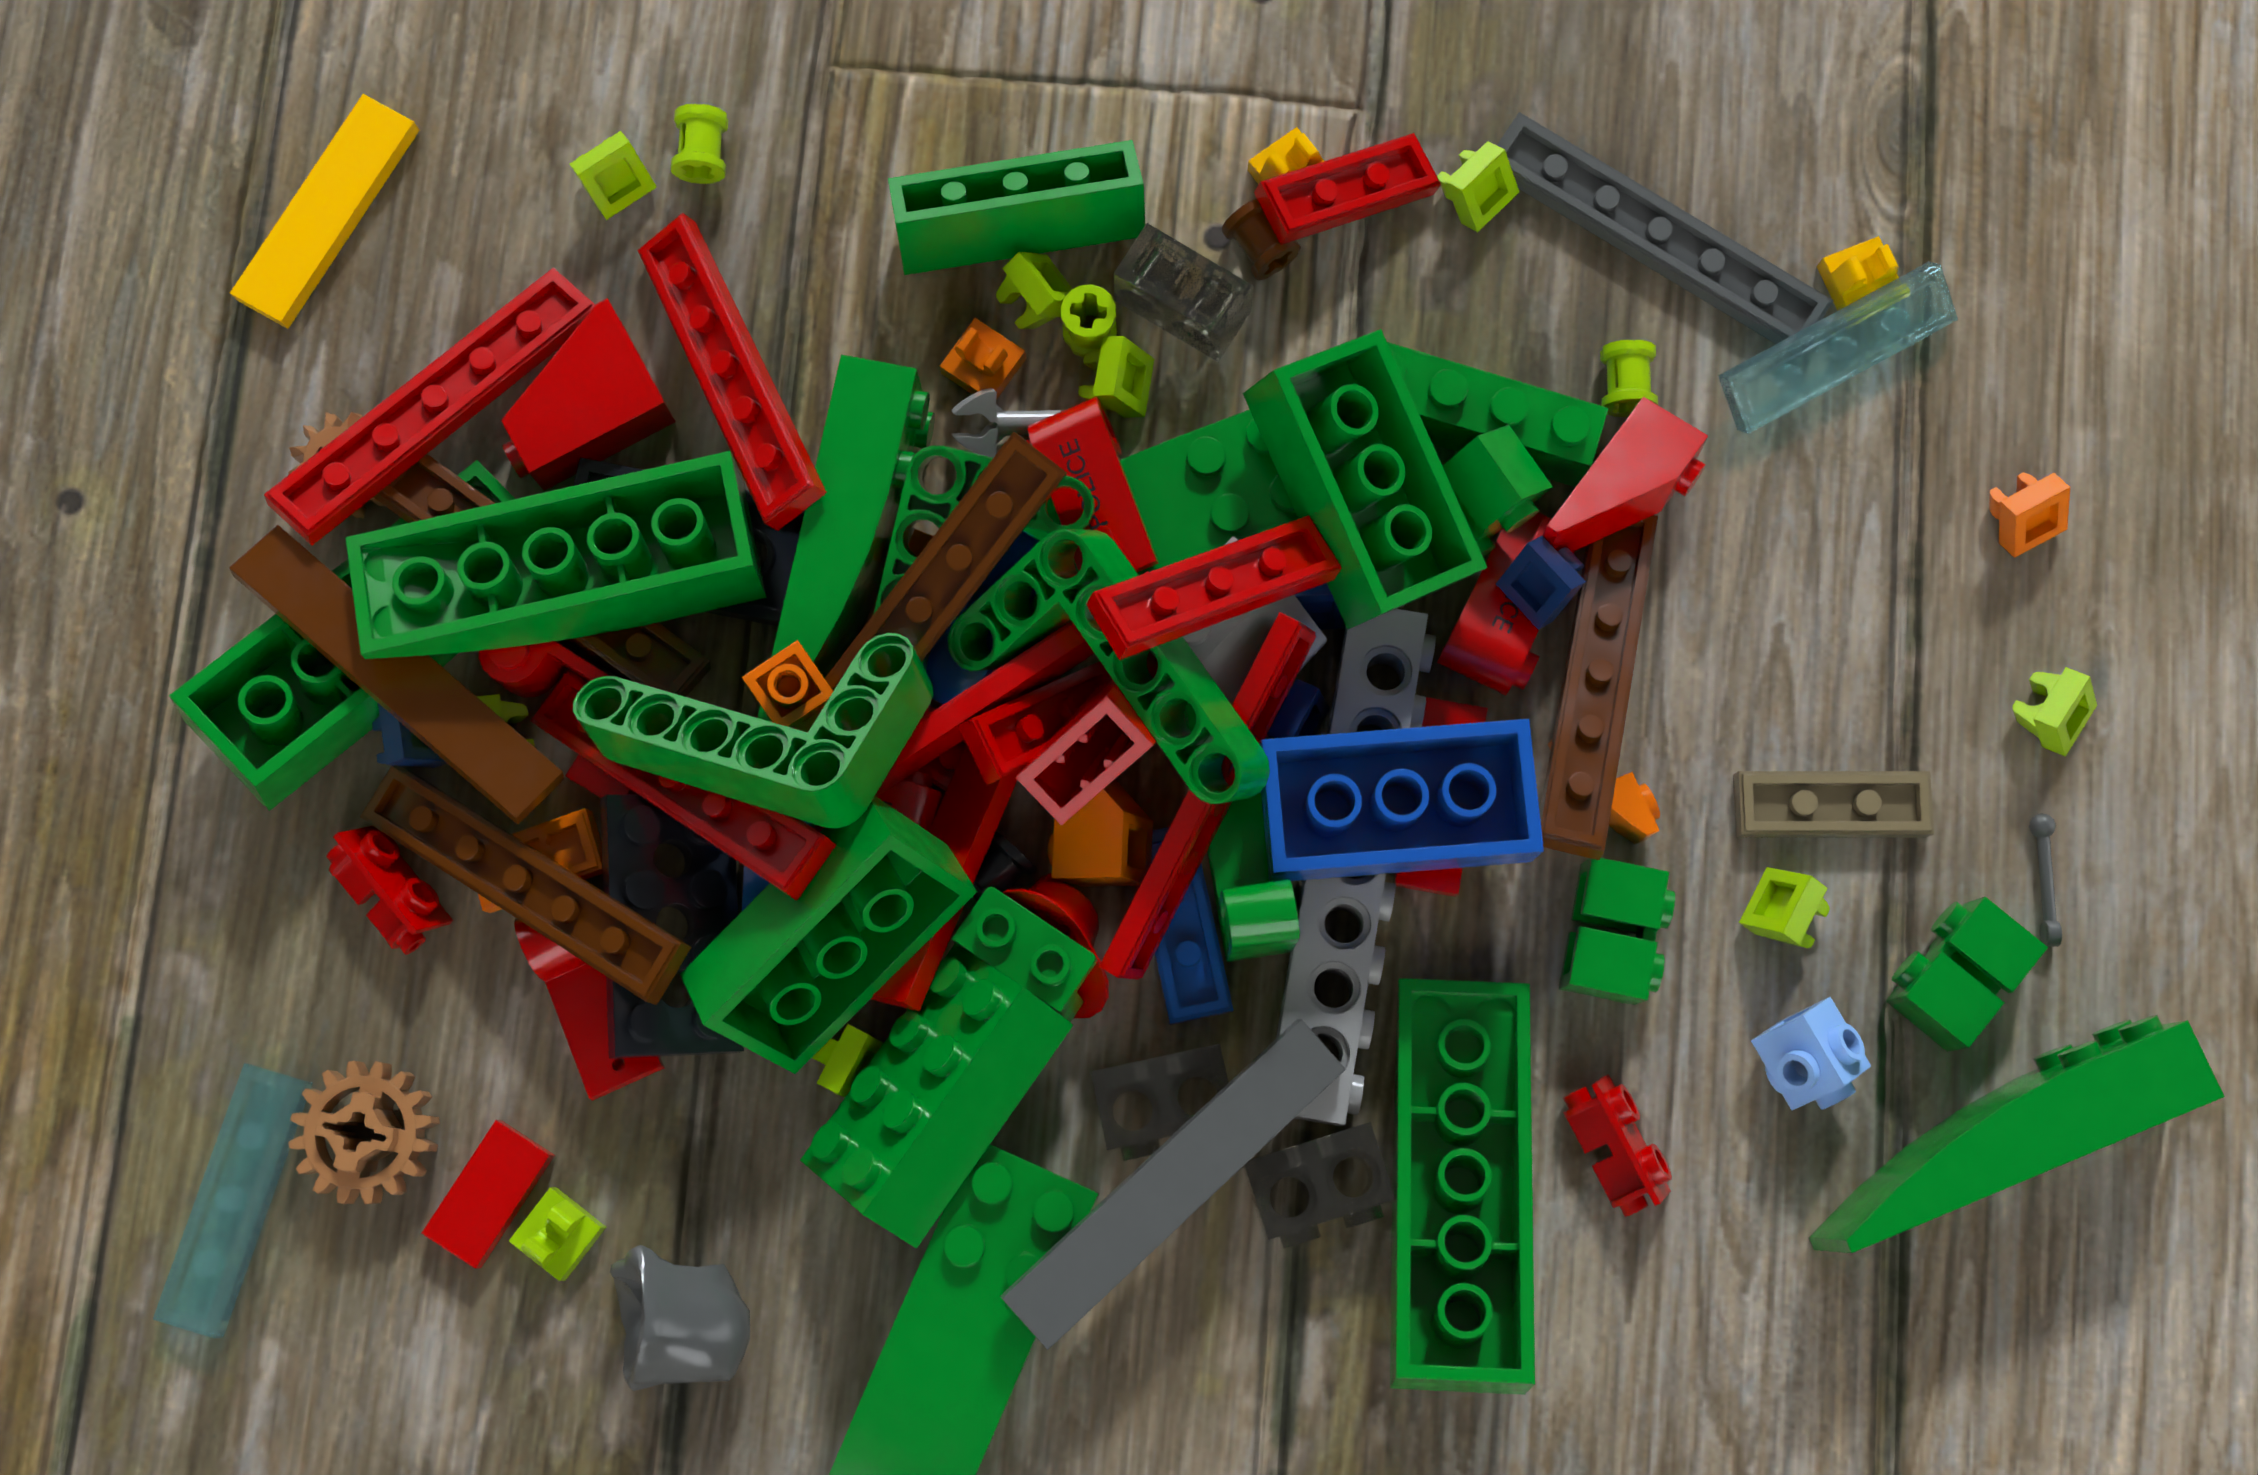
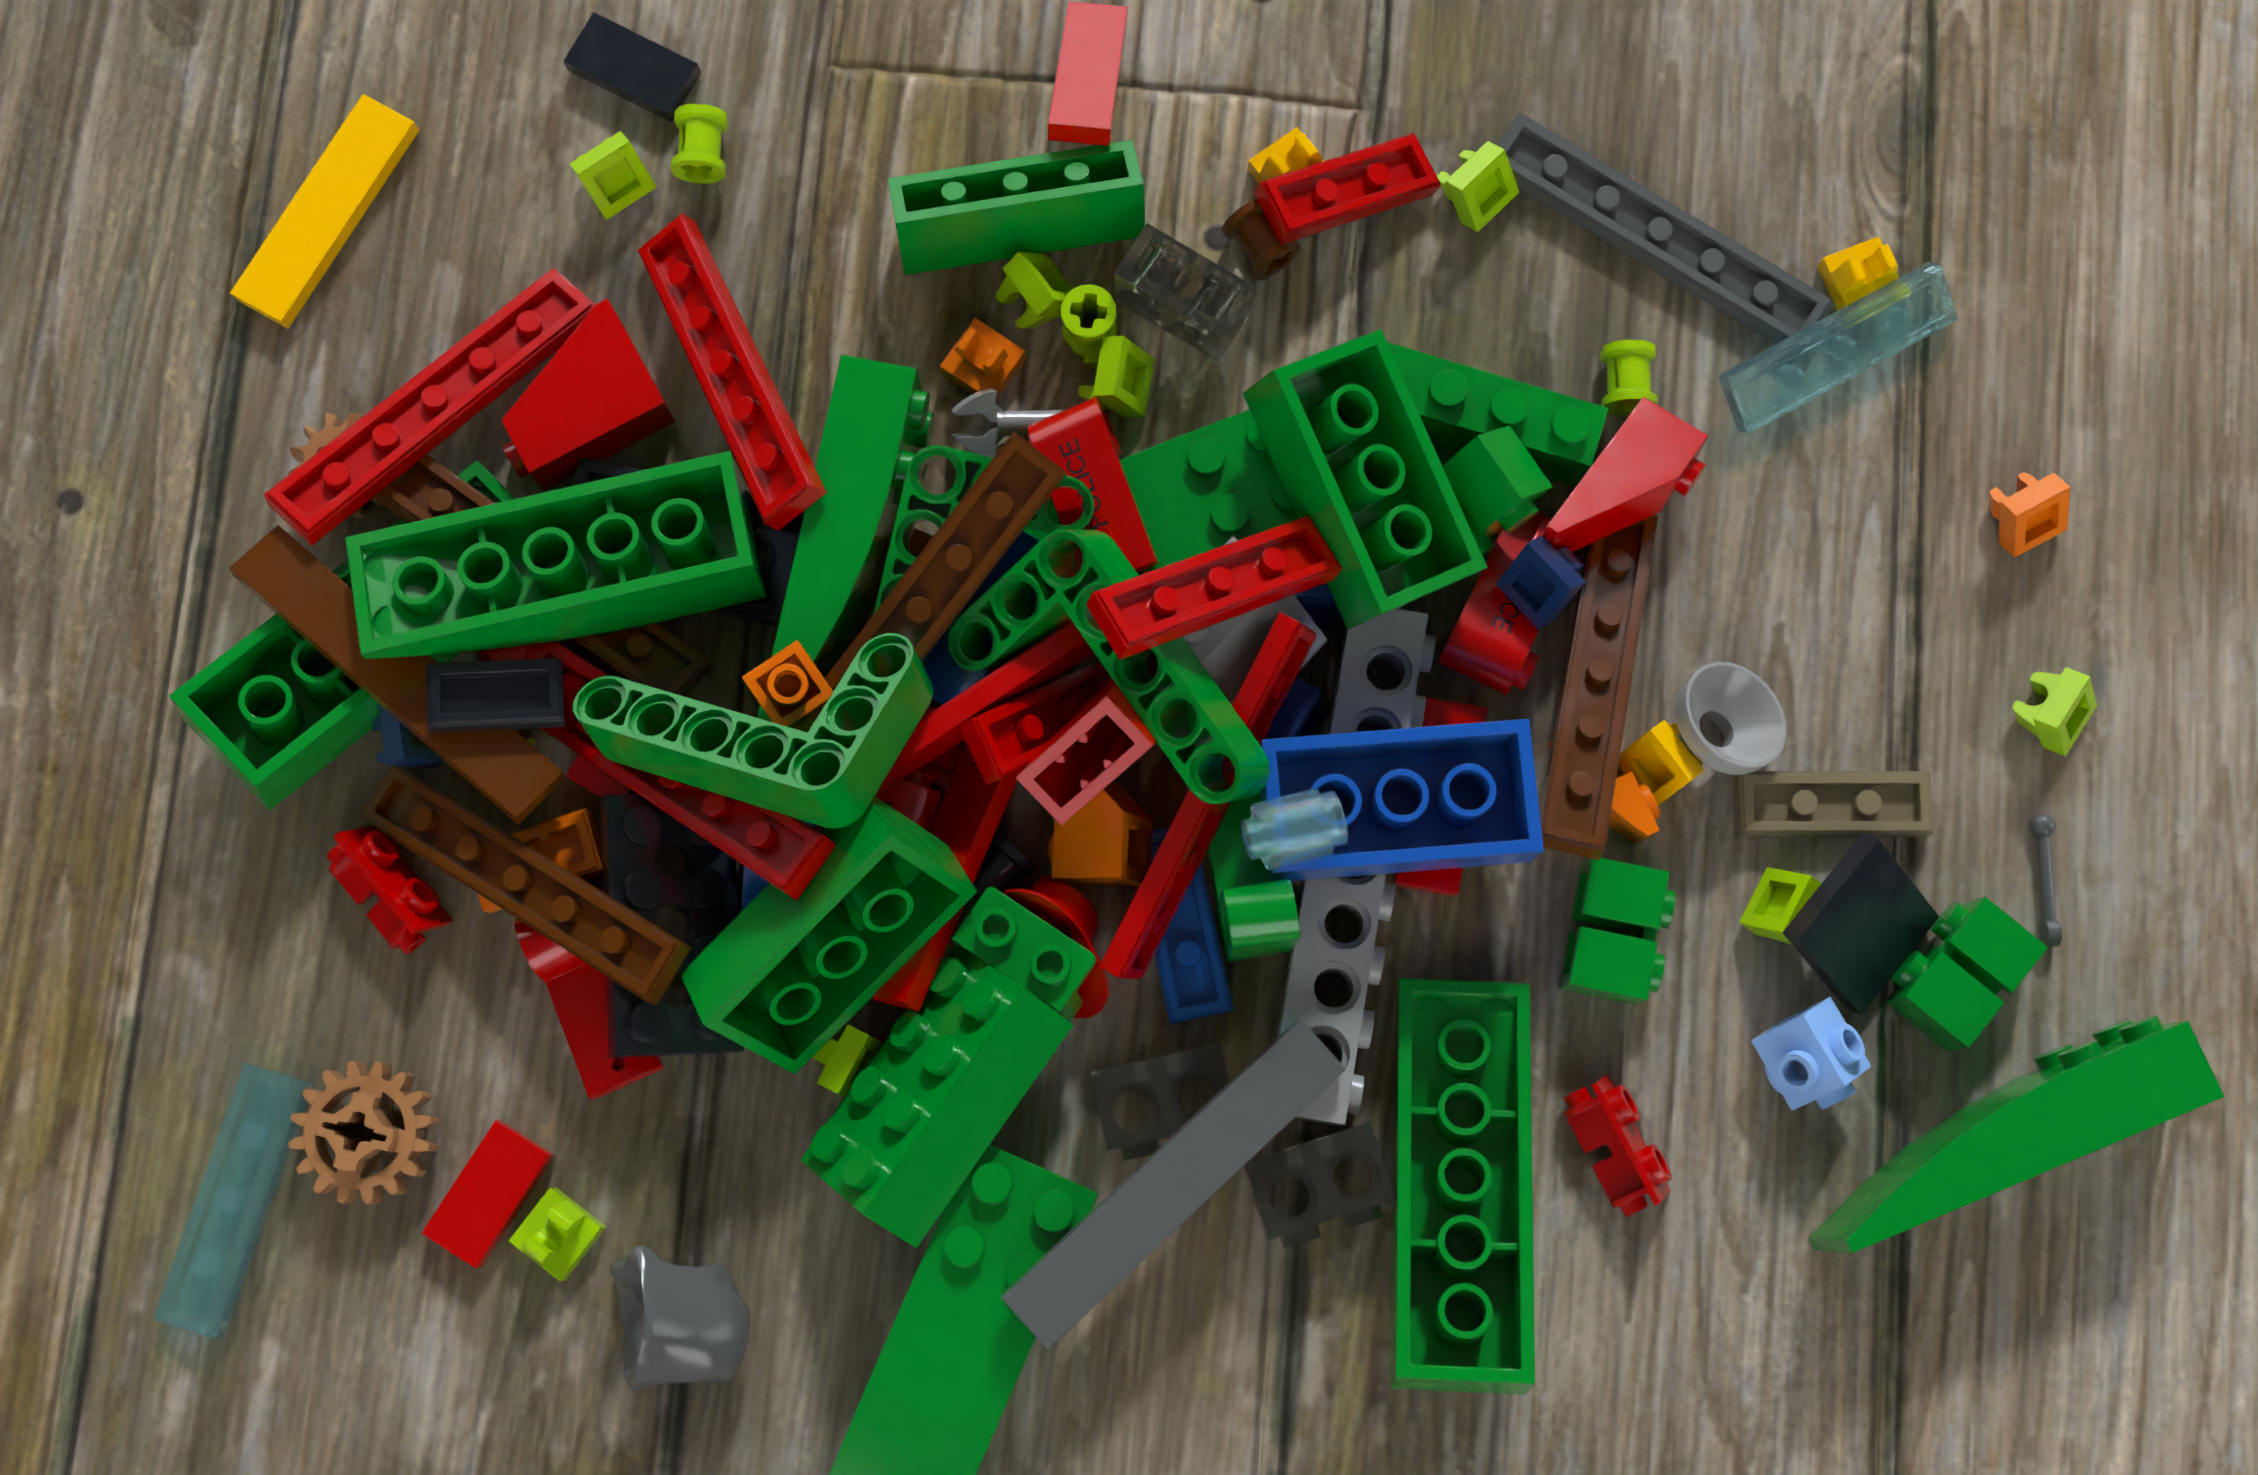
(495, 695): none -> black tile
(632, 66): none -> black tile
(1088, 73): none -> tile
(1294, 828): none -> clear light blue brick
(1661, 761): none -> yellow tile
(1743, 711): none -> light grey piece
(1861, 924): none -> black tile

